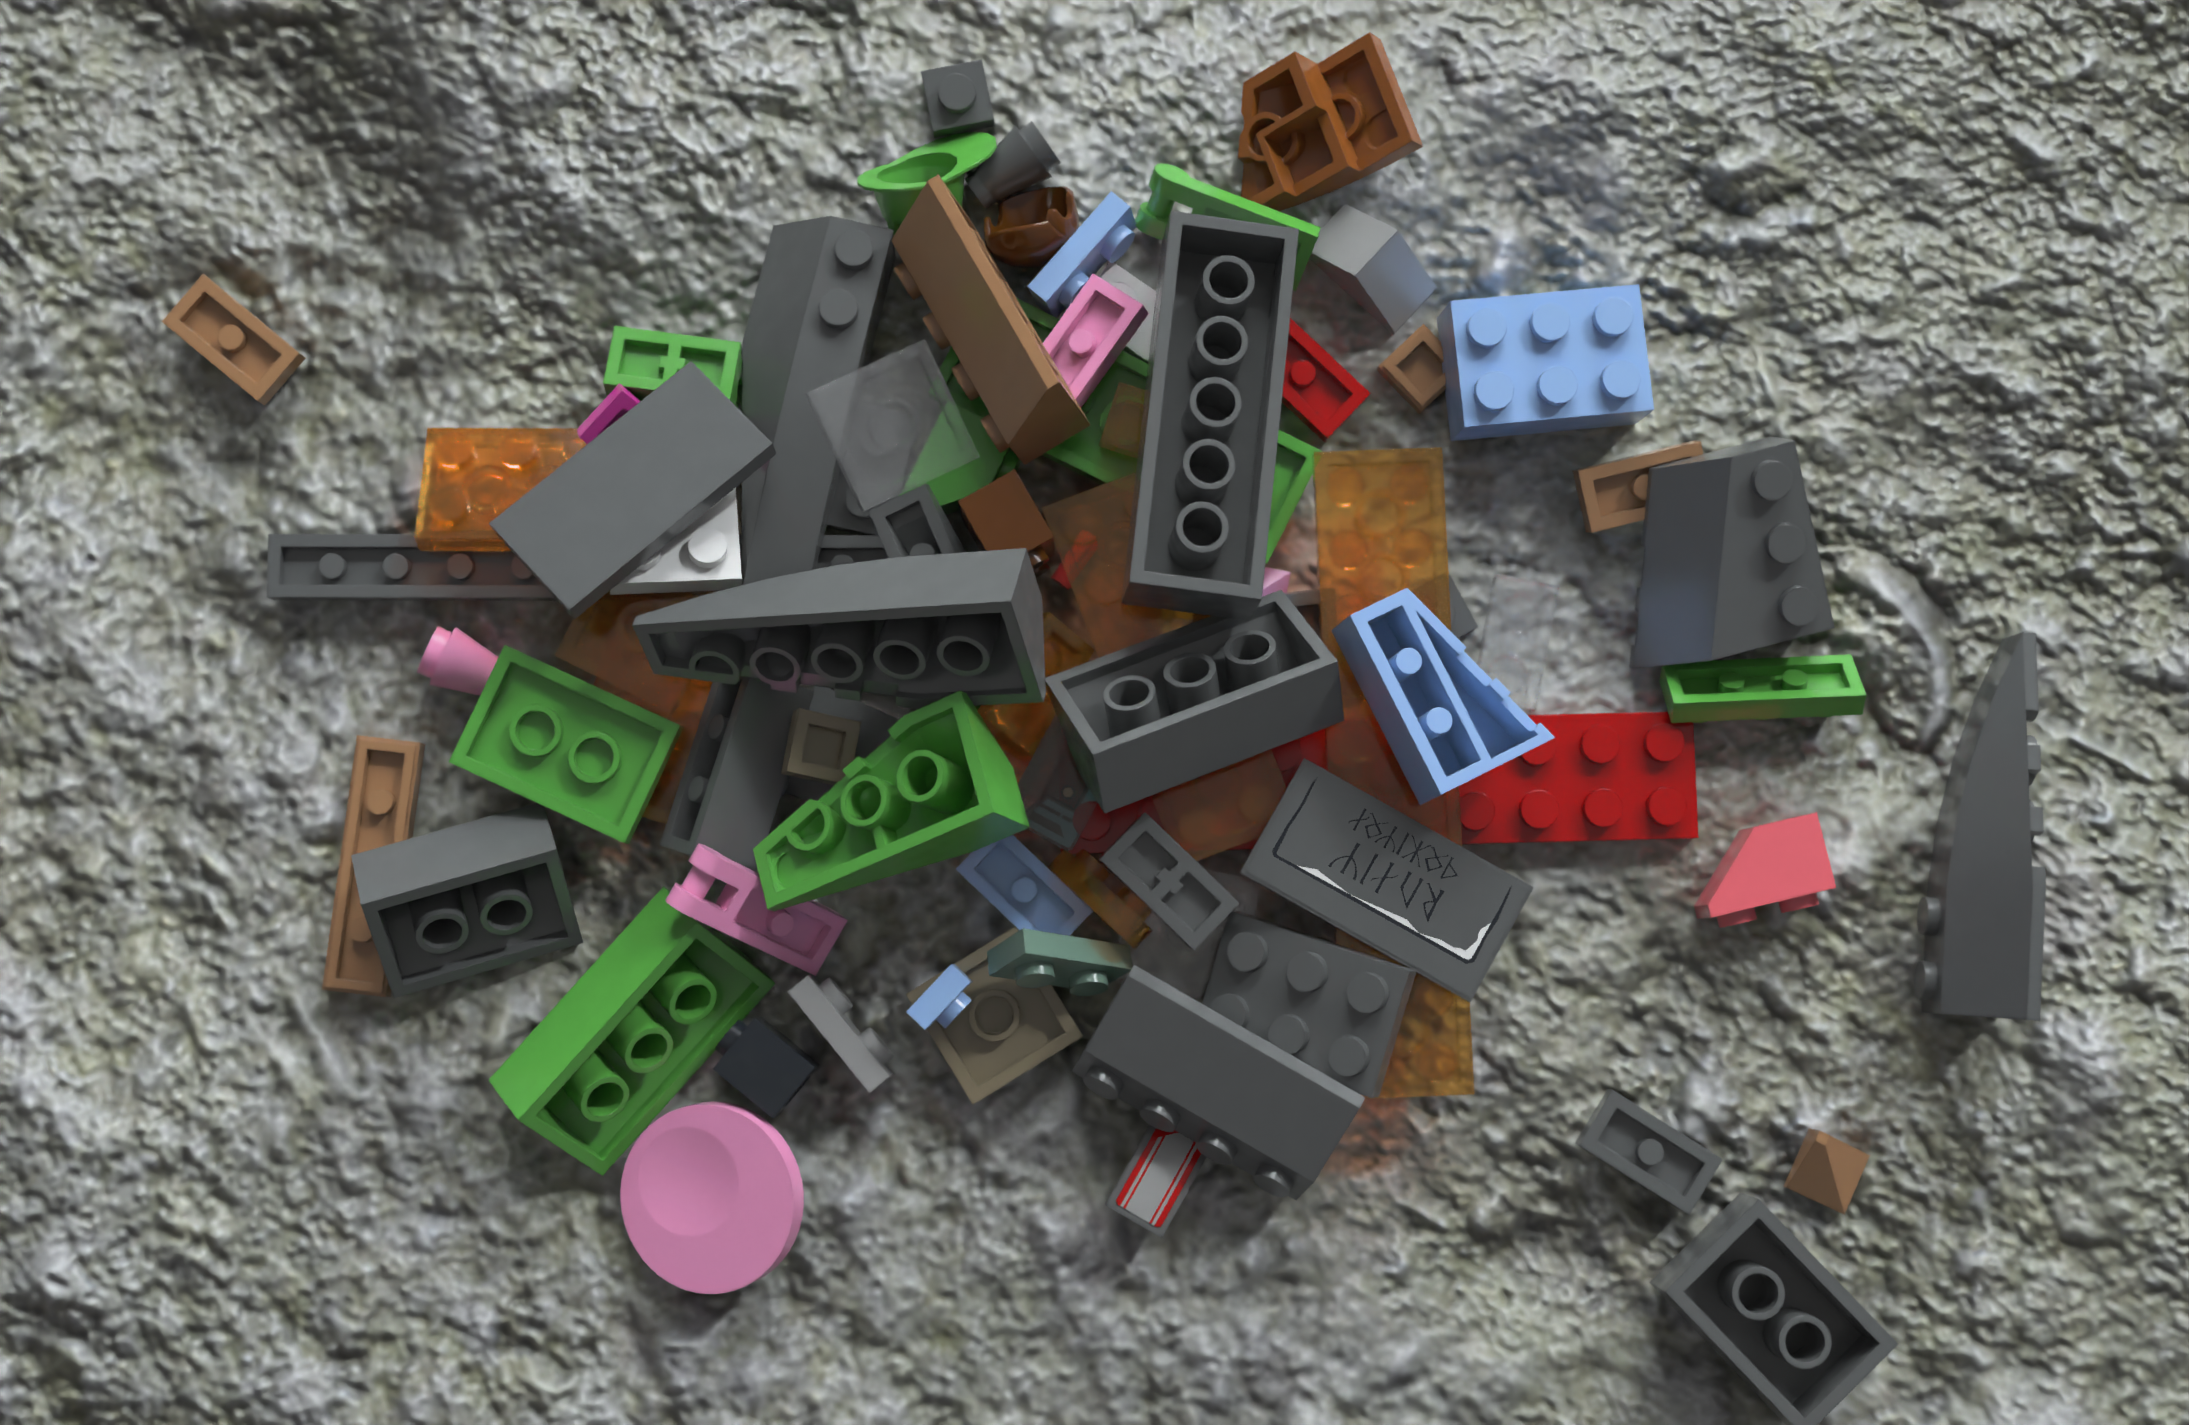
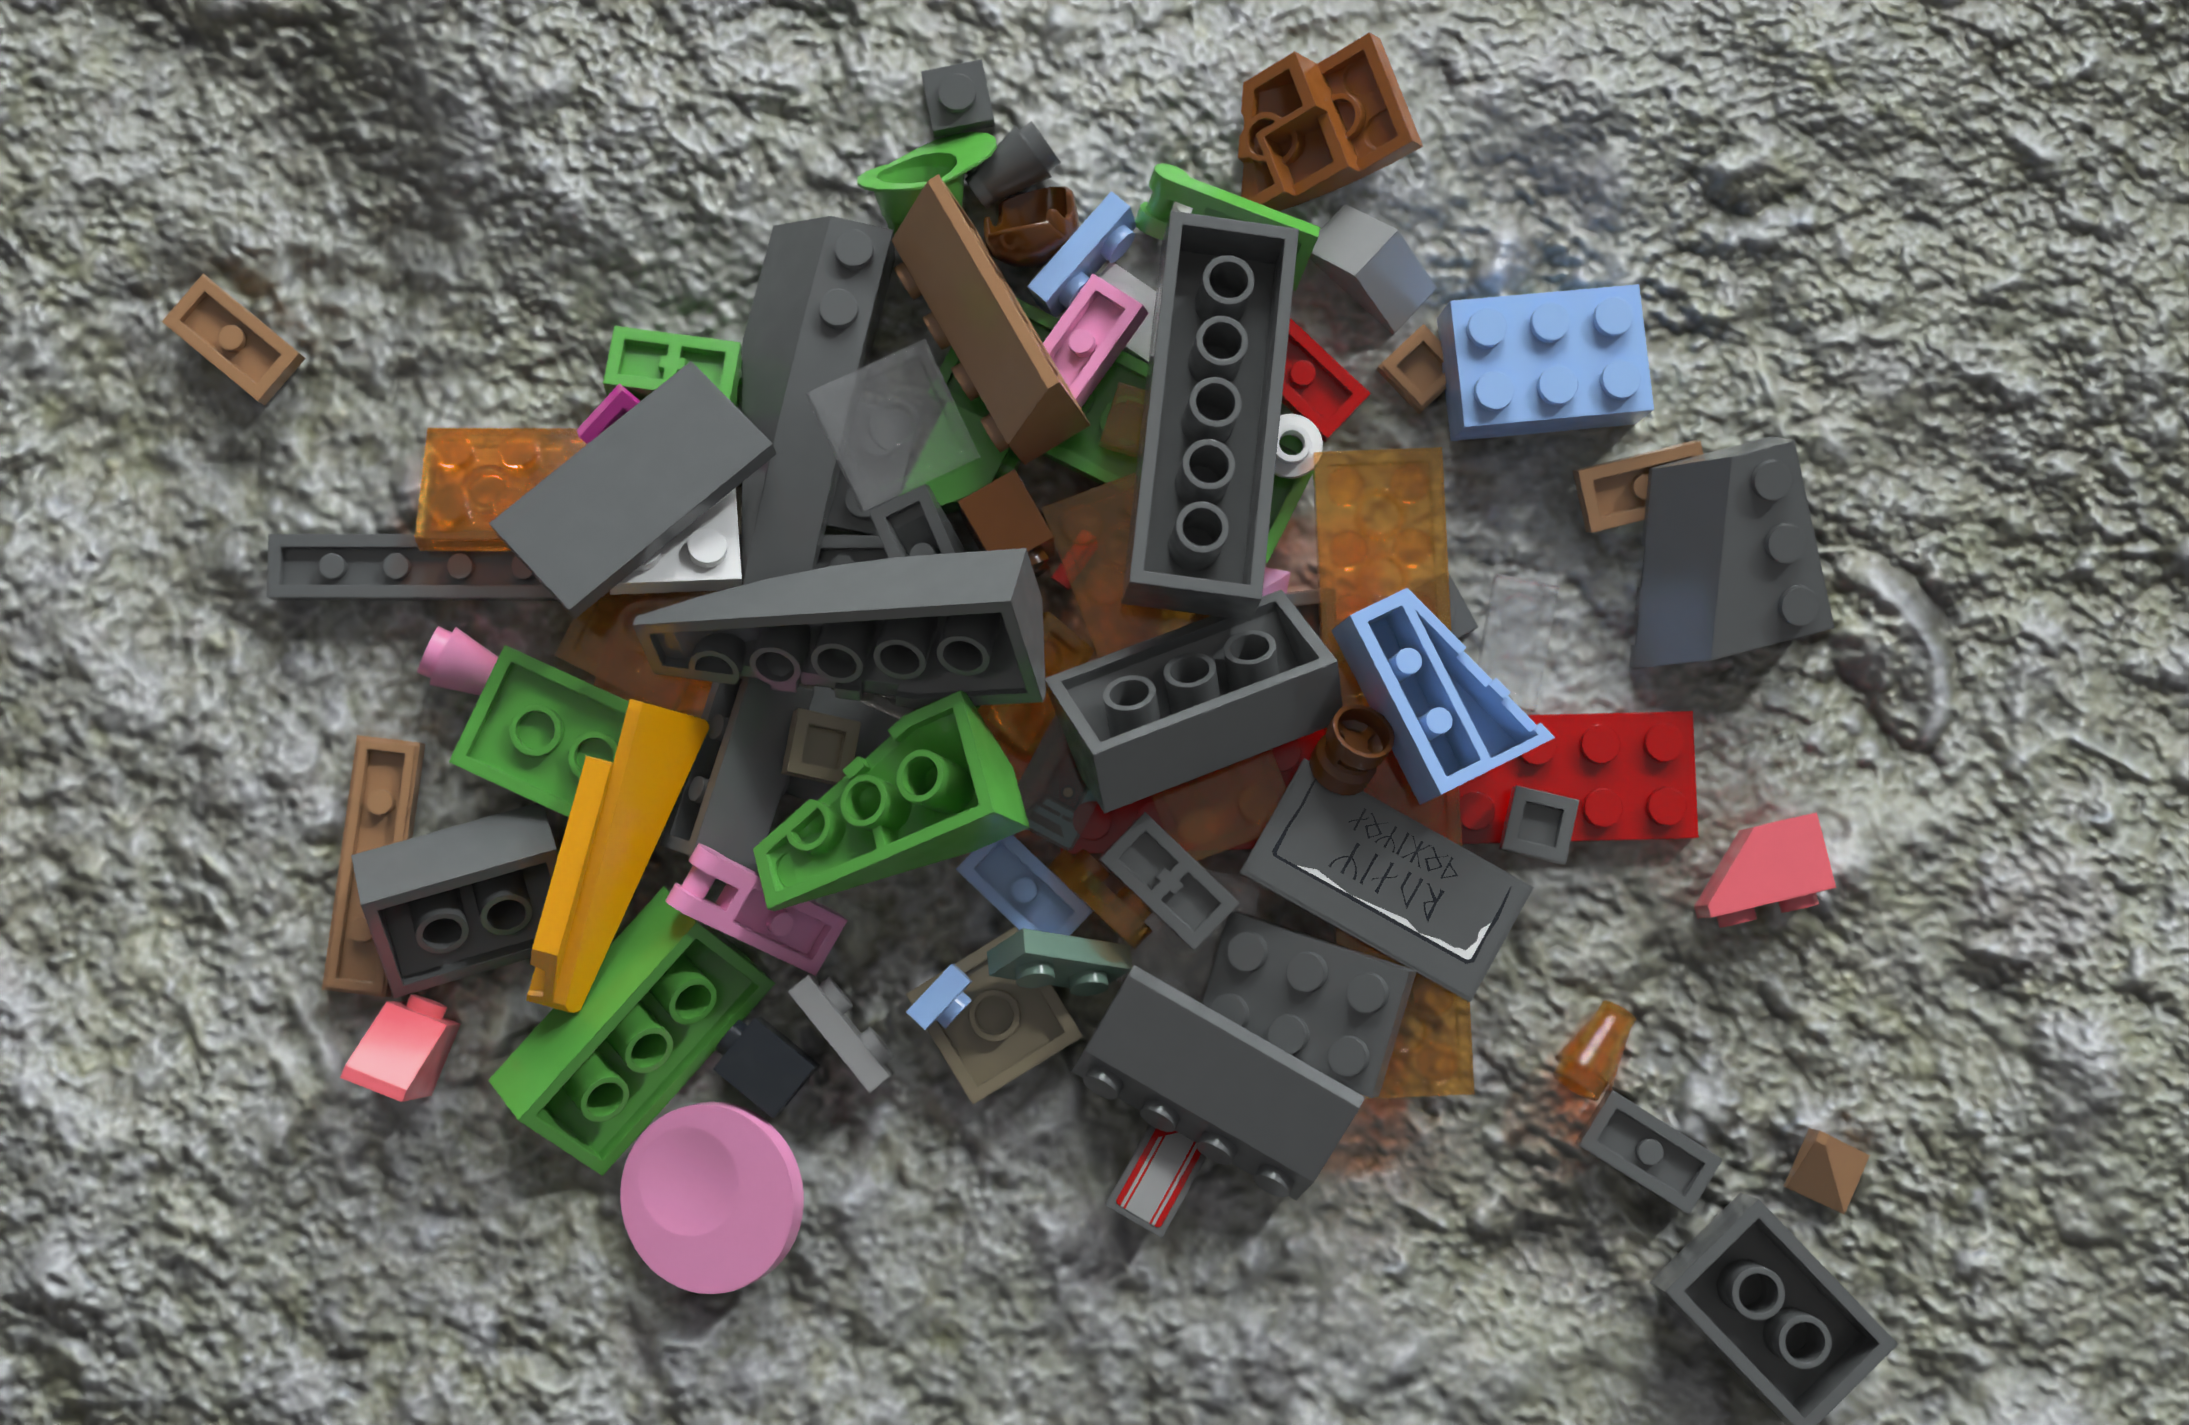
(403, 1049): none -> coral slope
(607, 847): none -> light orange wedge
(1301, 464): none -> white plate
(1351, 749): none -> reddish brown wheel
(1539, 824): none -> dark grey plate
(1595, 1052): none -> clear orange cone
(1762, 688): bright green plate -> none
(1982, 891): dark grey wedge -> none

